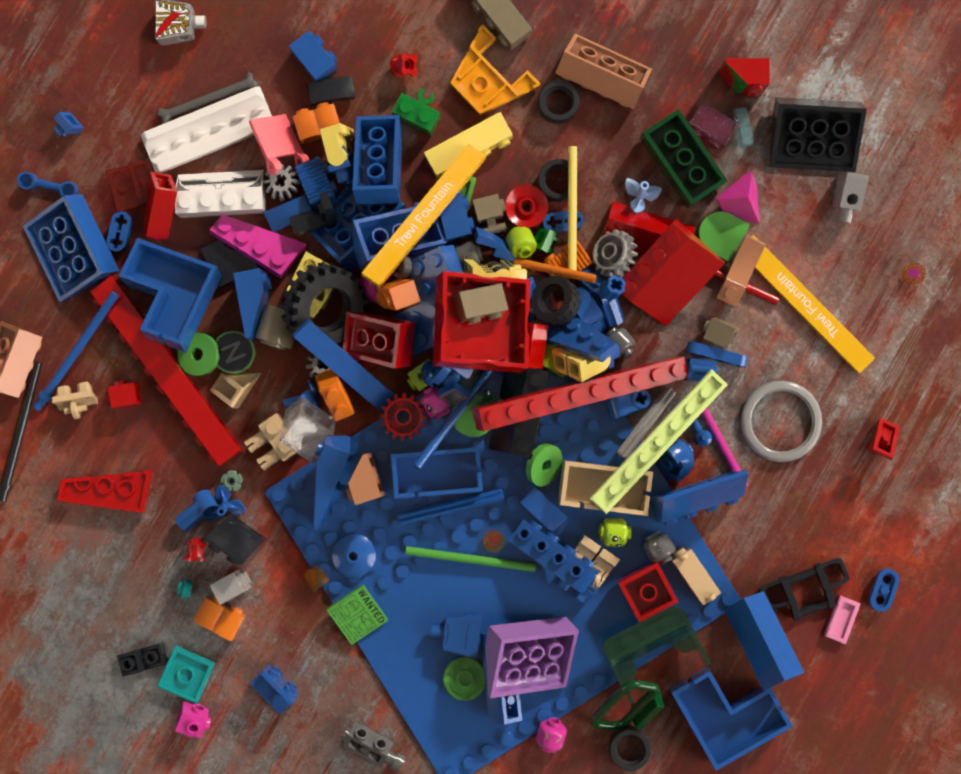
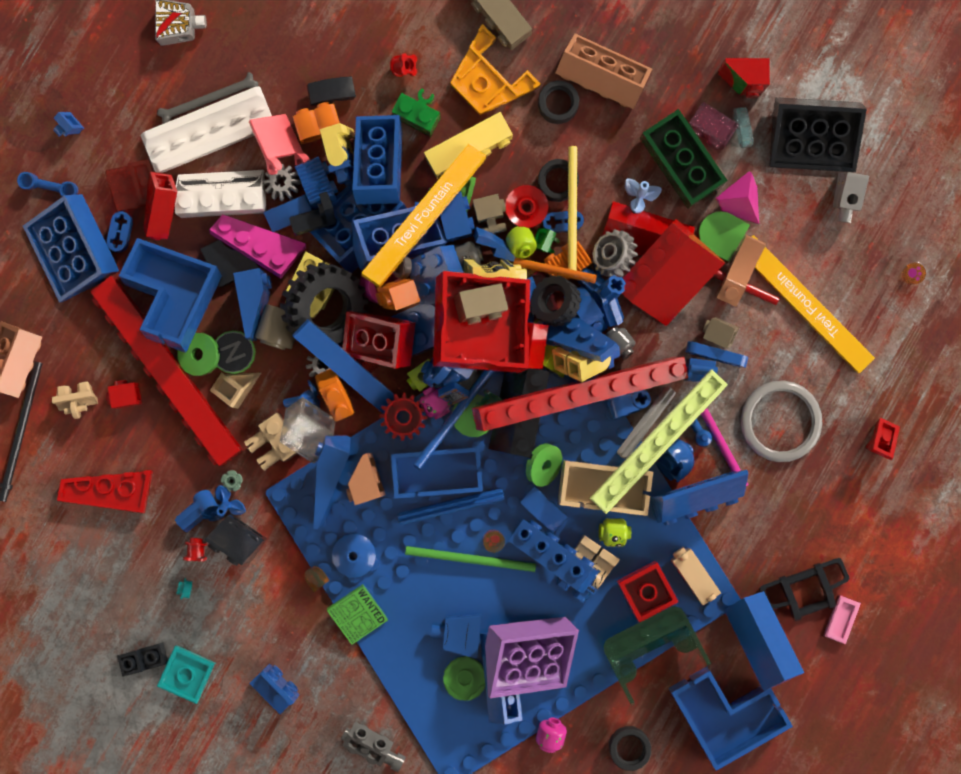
(45, 396): blue bar -> none
(192, 720): dark pink brick -> none
(220, 618): orange brick -> none
(231, 586): light grey brick -> none
(313, 56): blue brick -> none
(641, 713): dark green bar -> none
(659, 547): dark grey head -> none
(885, 590): blue plate -> none

